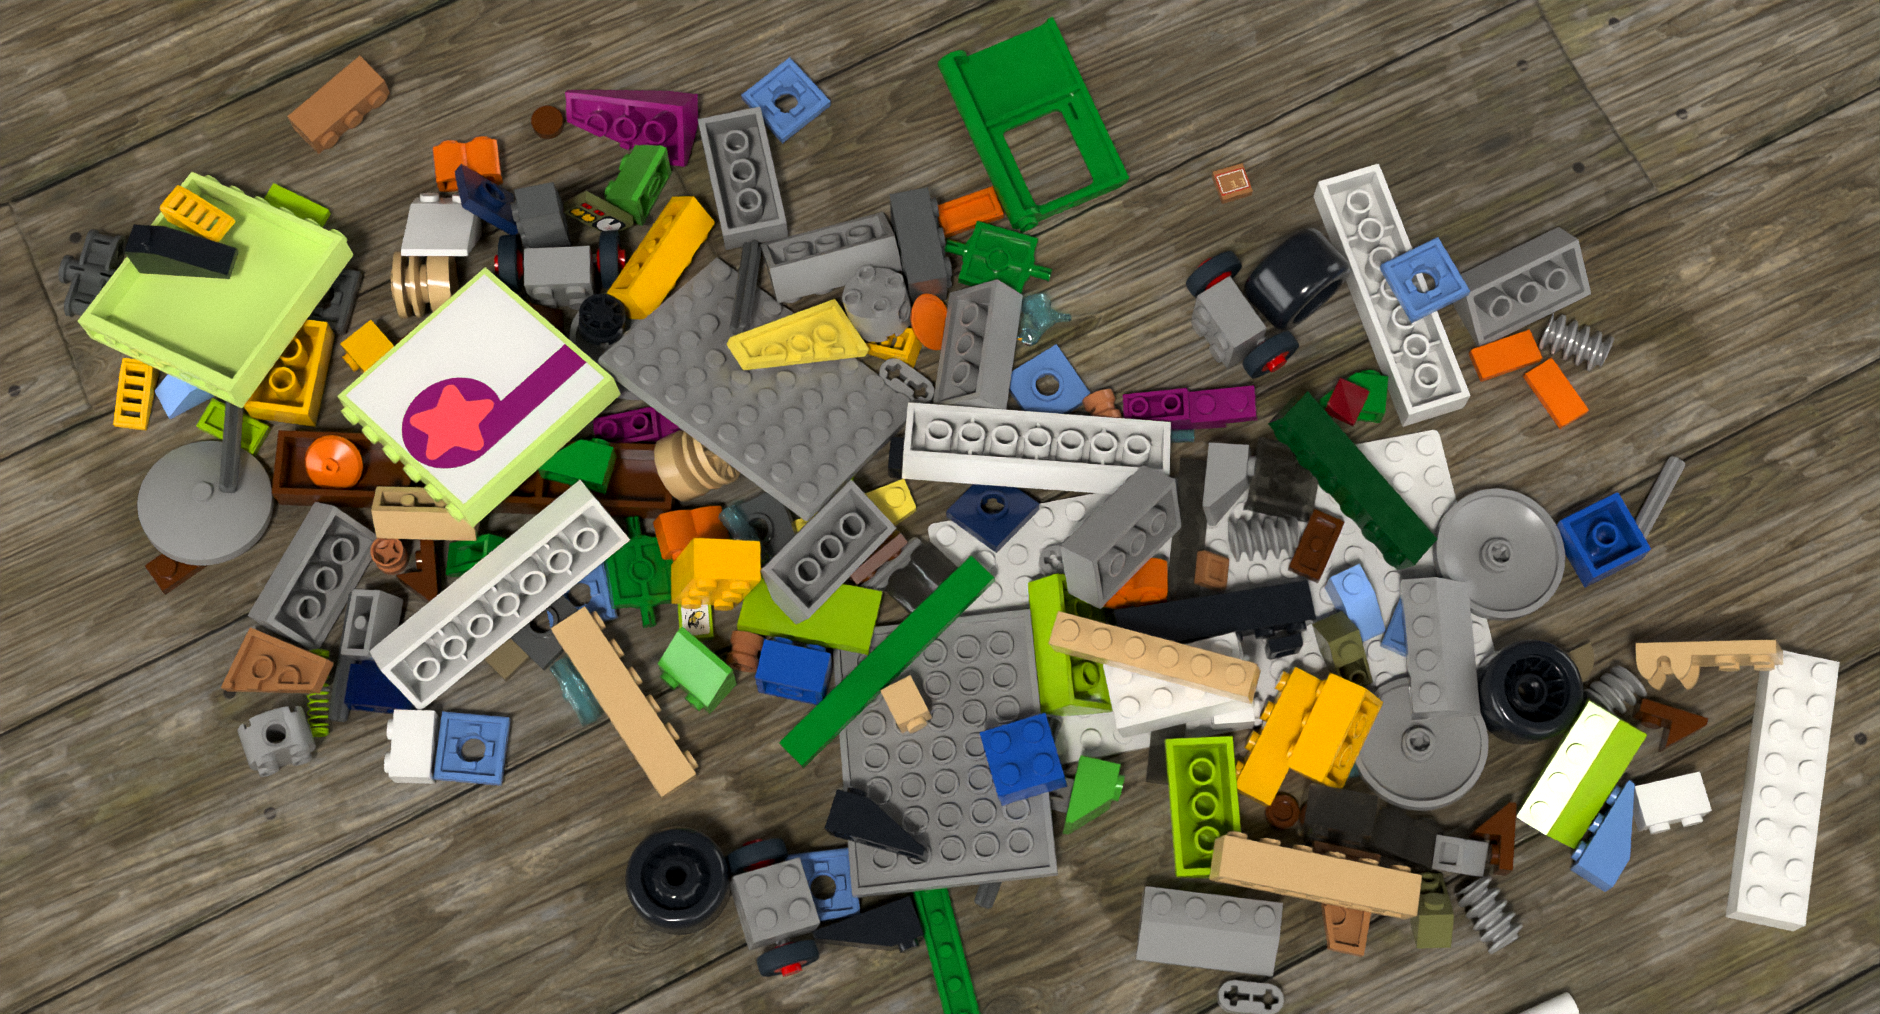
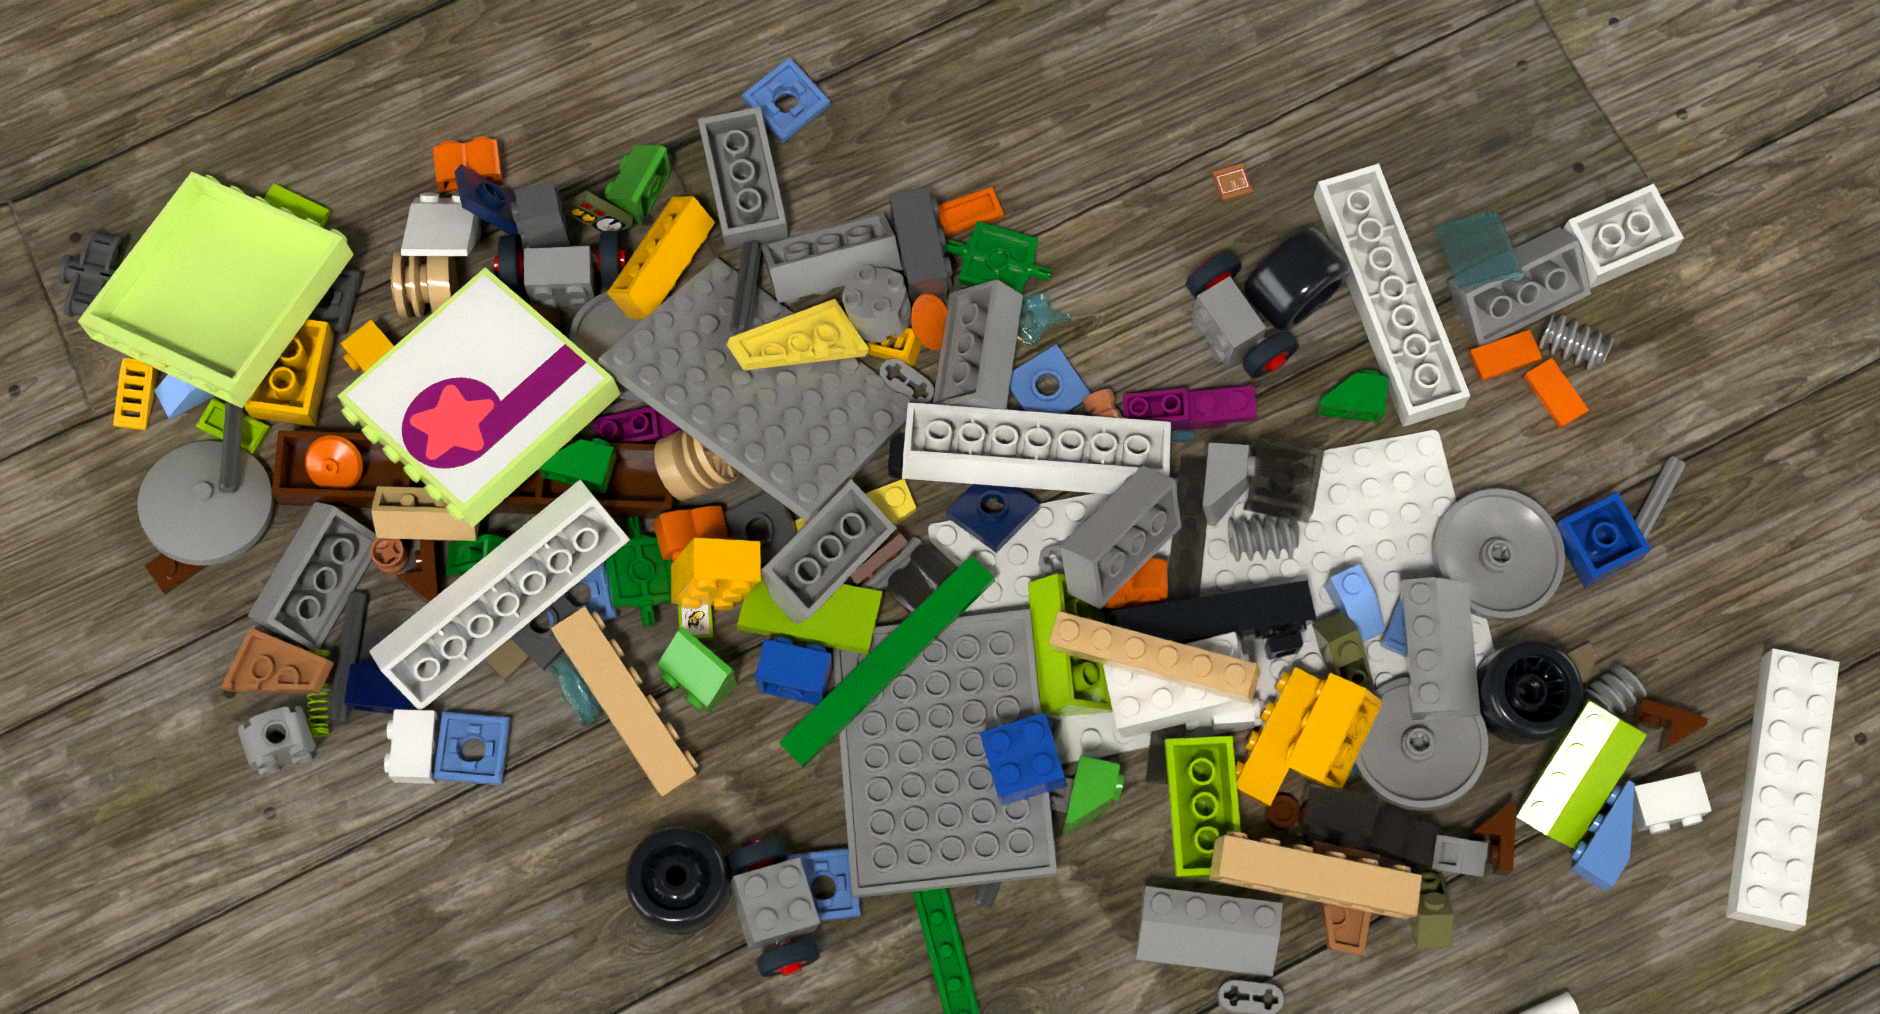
(177, 253): black slope -> none
(182, 201): yellow slope -> none
(339, 105): medium nougat brick -> none
(369, 621): light grey brick -> none
(547, 122): reddish brown tile -> none
(600, 320): black wheel -> none
(638, 118): magenta wedge -> none
(741, 530): clear light blue pin -> none
(744, 651): nougat wheel -> none
(864, 822): black slope -> none
(881, 928): black slope -> none
(906, 705): tan brick -> none
(1018, 85): green piece -> none
(1211, 571): medium nougat tile -> none
(1316, 546): reddish brown plate -> none
(1346, 401): dark red slope -> none
(1352, 481): dark green brick -> none
(1428, 259): medium blue piece -> none
(1479, 250): none -> clear light blue piece
(1489, 914): light grey piece -> none
(1625, 235): none -> white brick
(1686, 658): tan hinge -> none

